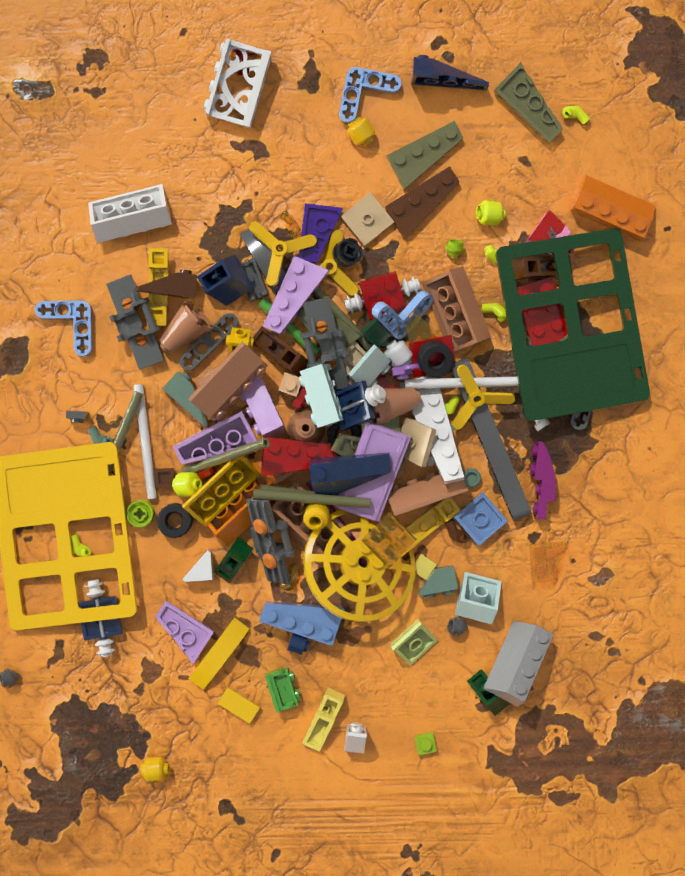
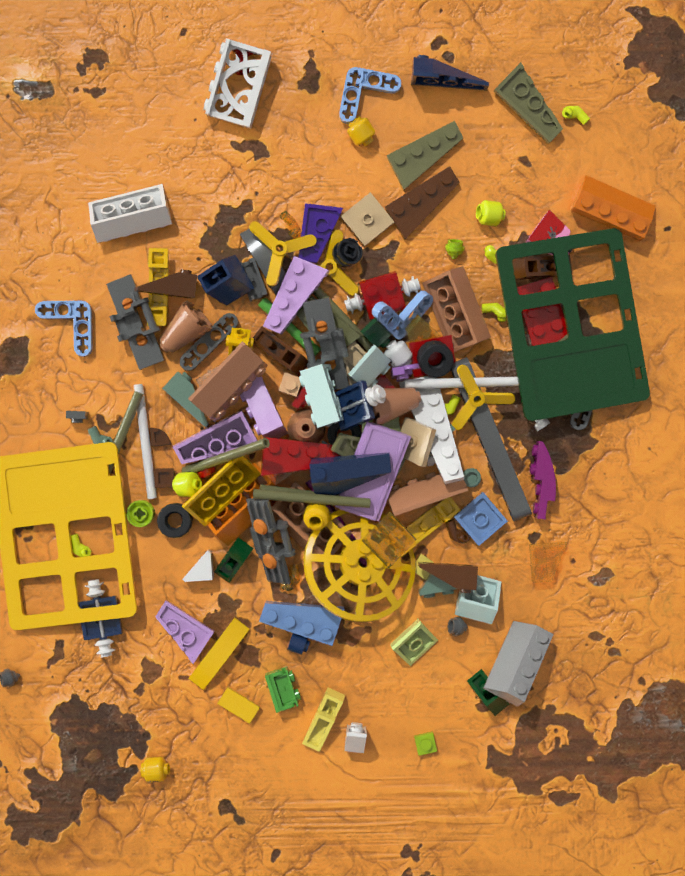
(159, 437): none -> reddish brown tile
(457, 575): none -> reddish brown slope

